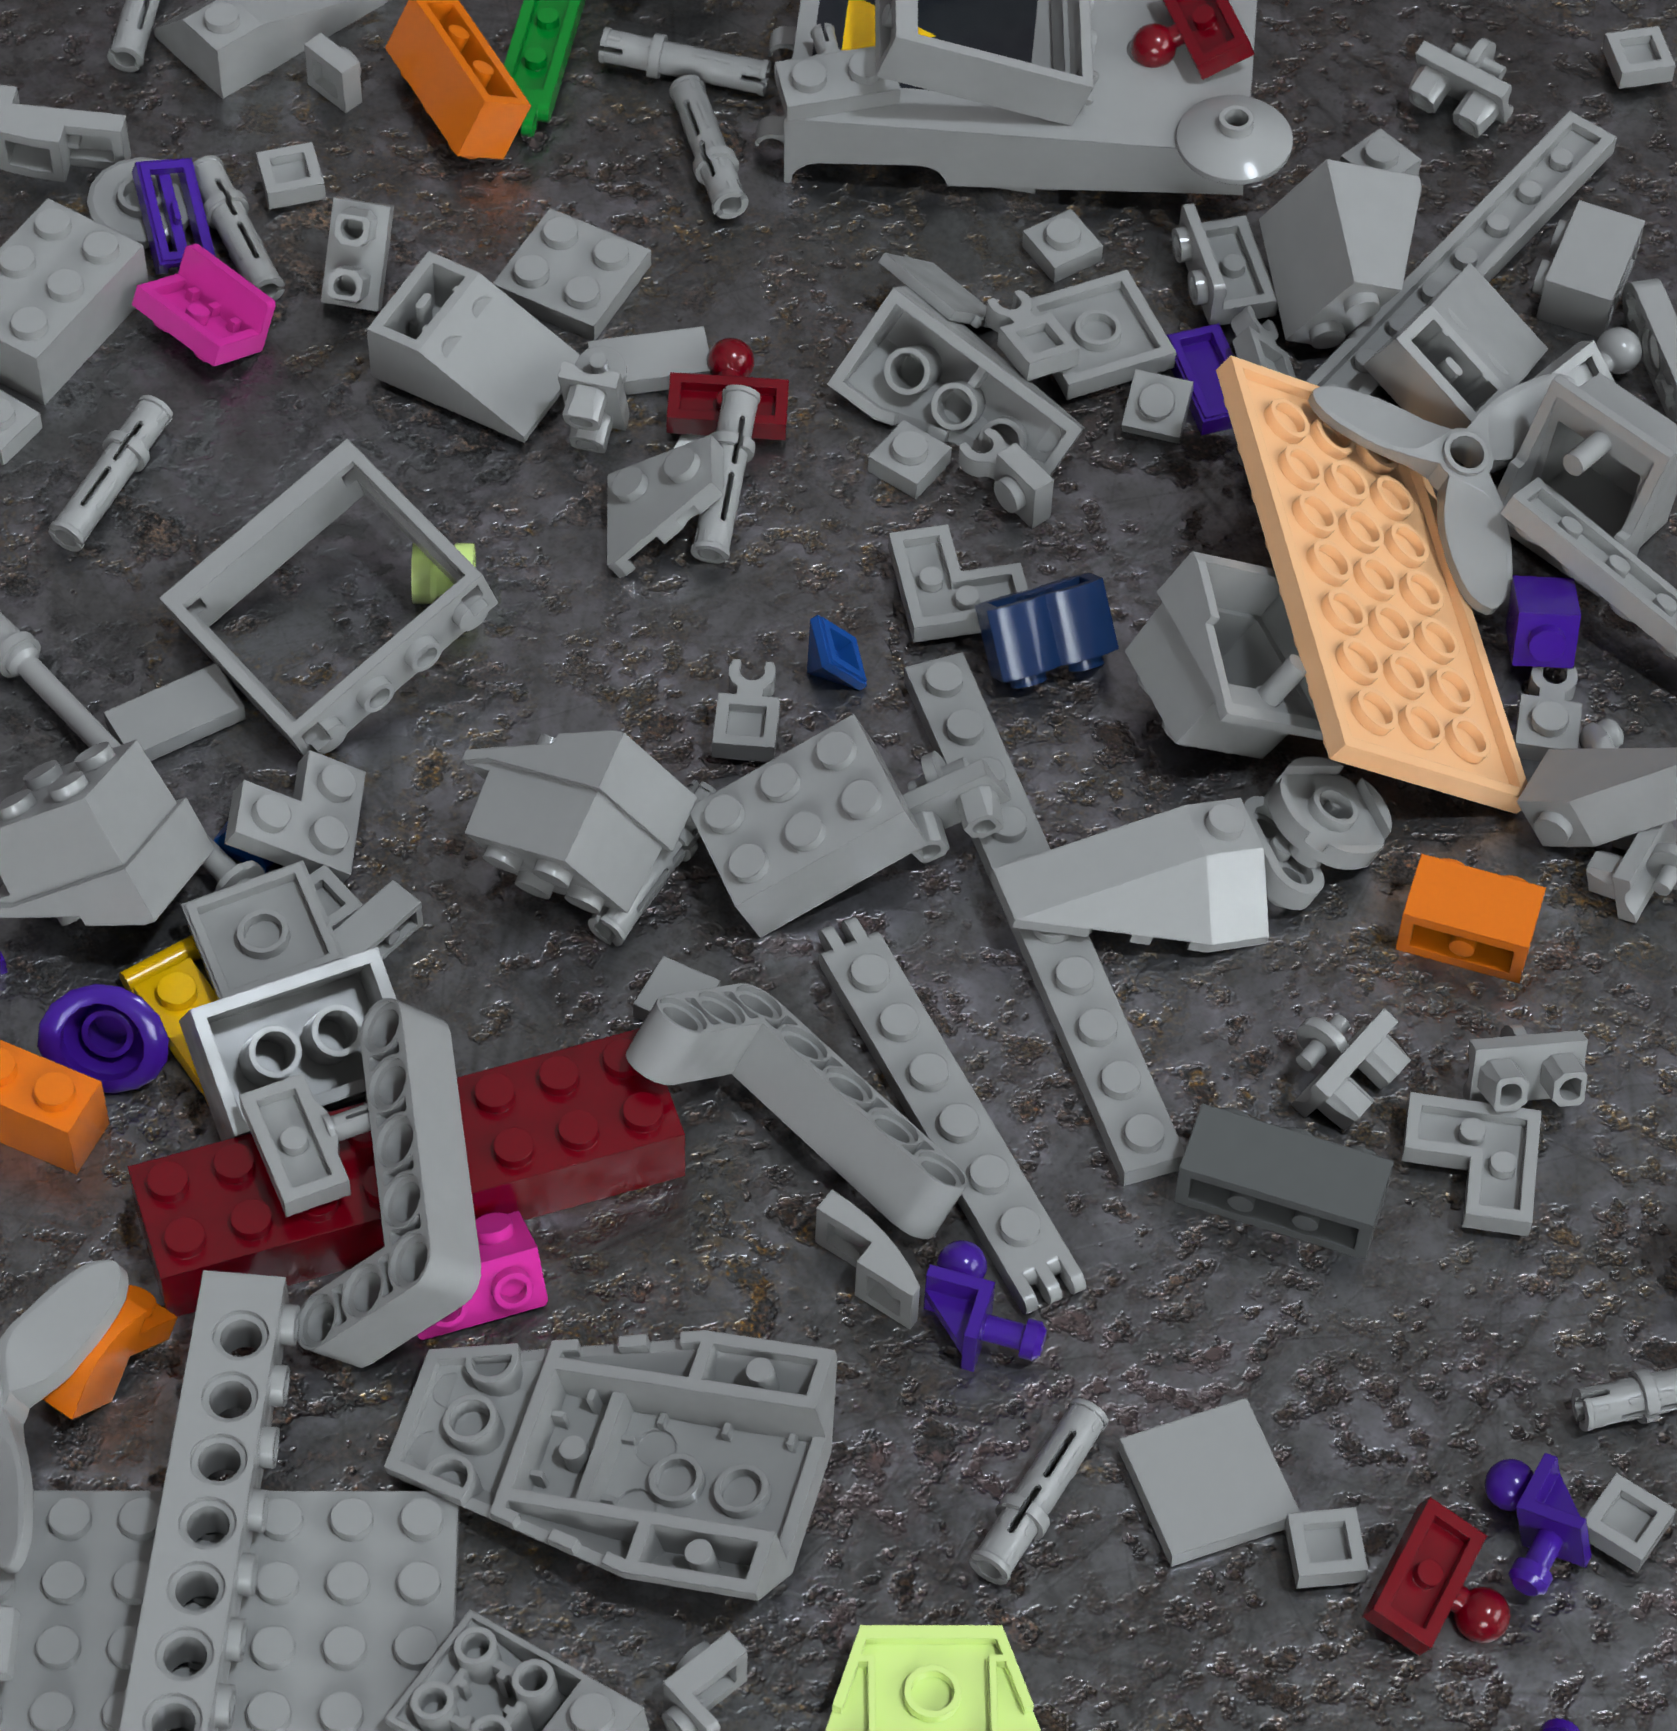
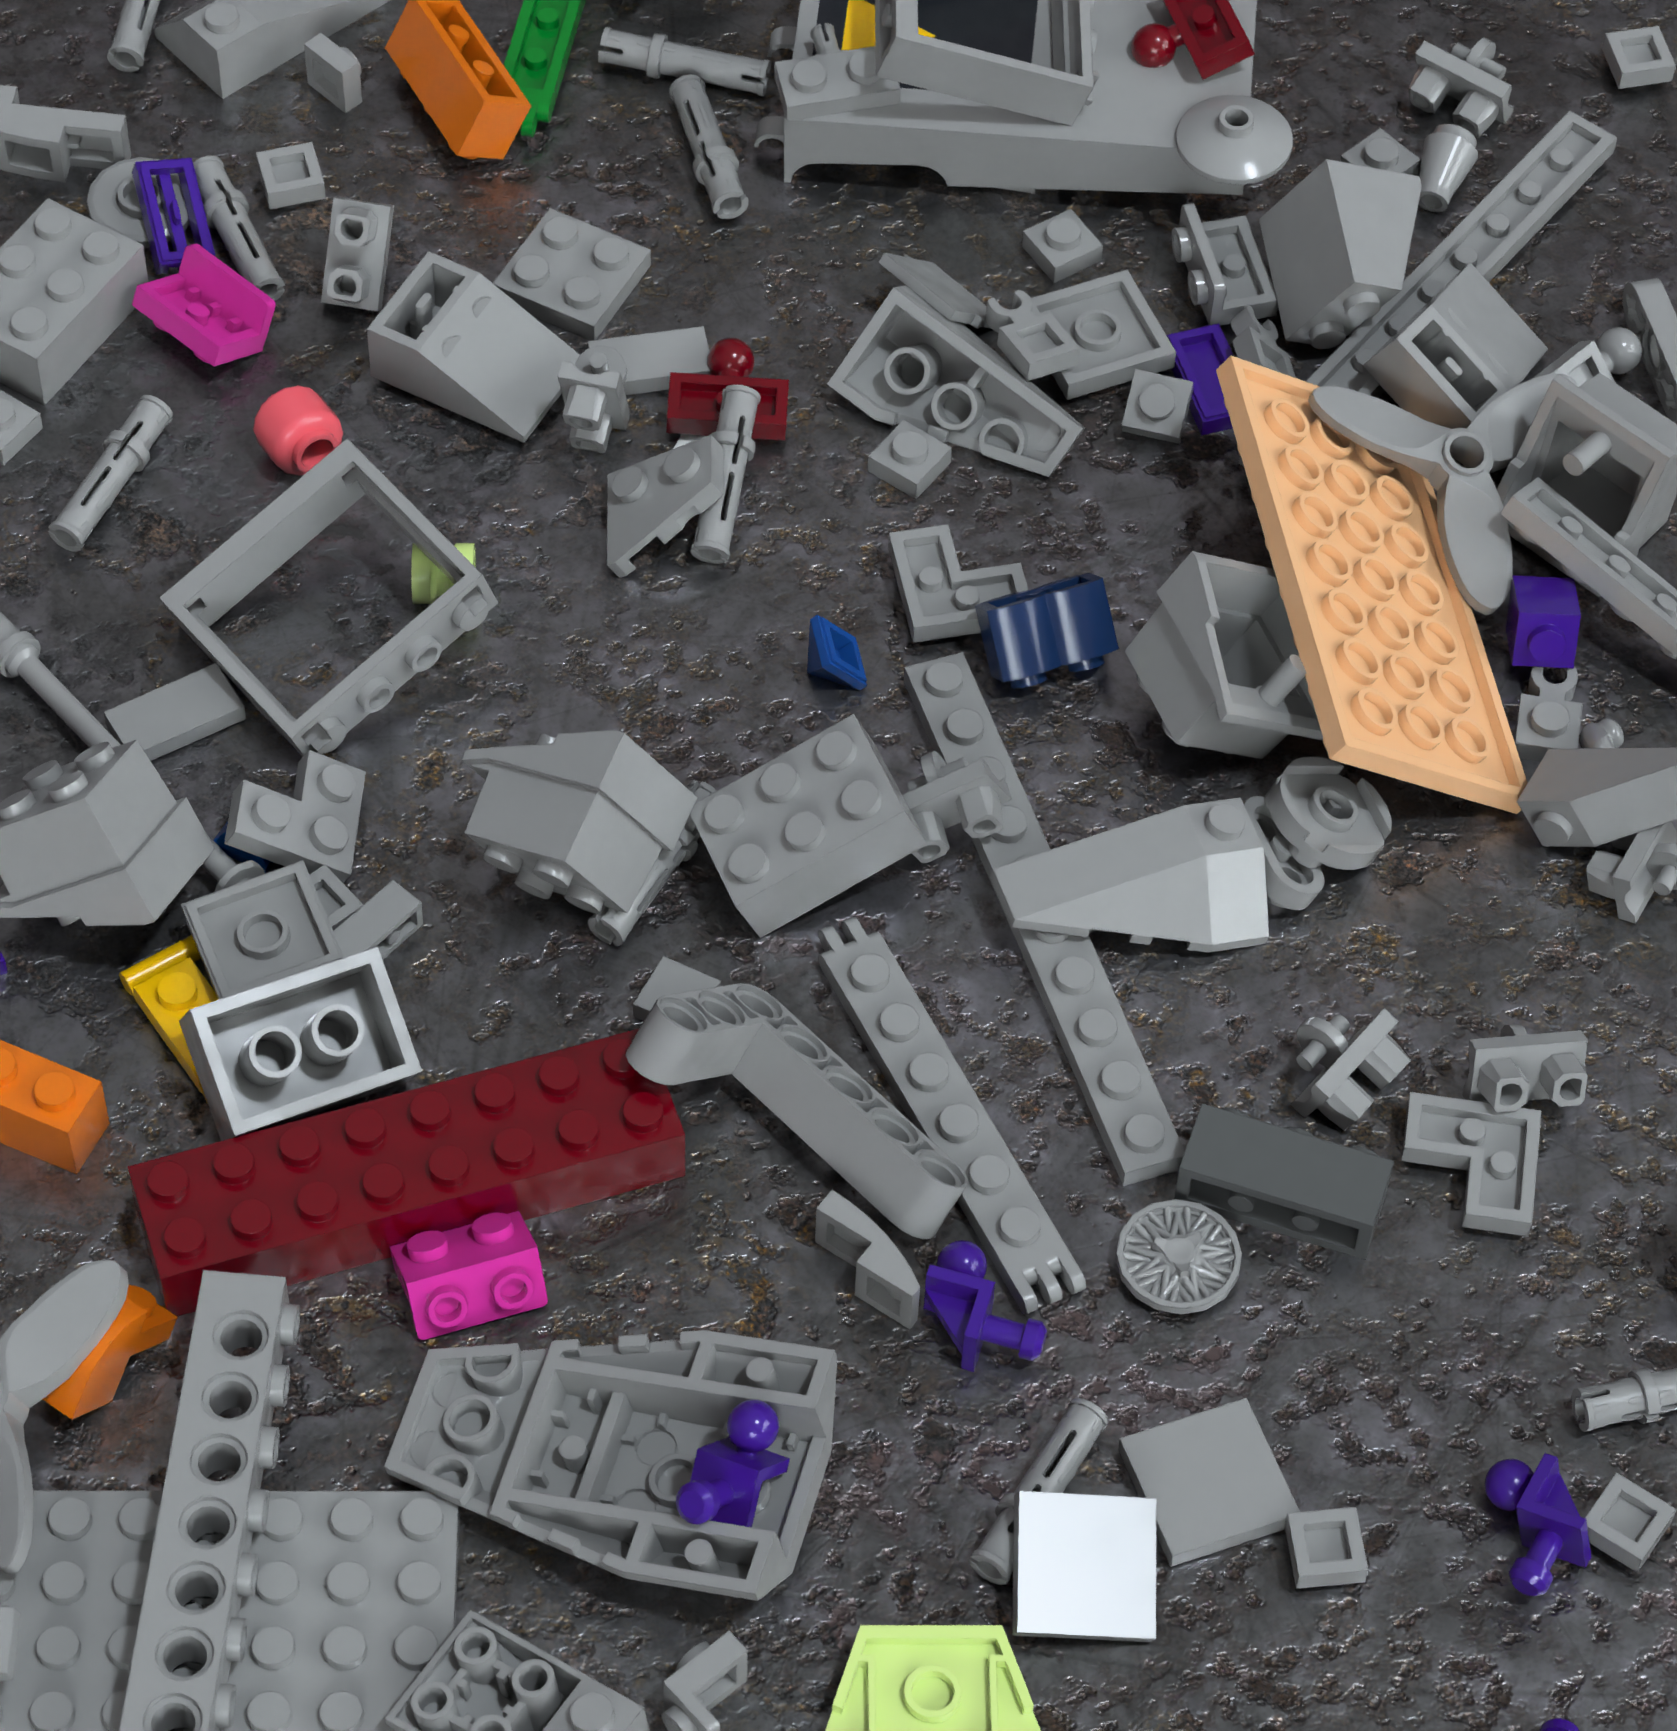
(105, 1036): dark purple hat -> none
(297, 429): none -> coral head
(301, 1142): light grey plate -> none
(423, 1197): light grey beam -> none
(731, 1470): none -> dark purple piece
(747, 717): light grey plate -> none
(1019, 481): light grey plate -> none
(1084, 1566): none -> tile
(1178, 1256): none -> light grey wheel
(1428, 1581): dark red plate -> none
(1445, 162): none -> light grey cone
(1470, 918): orange brick -> none
(1588, 268): light grey brick -> none

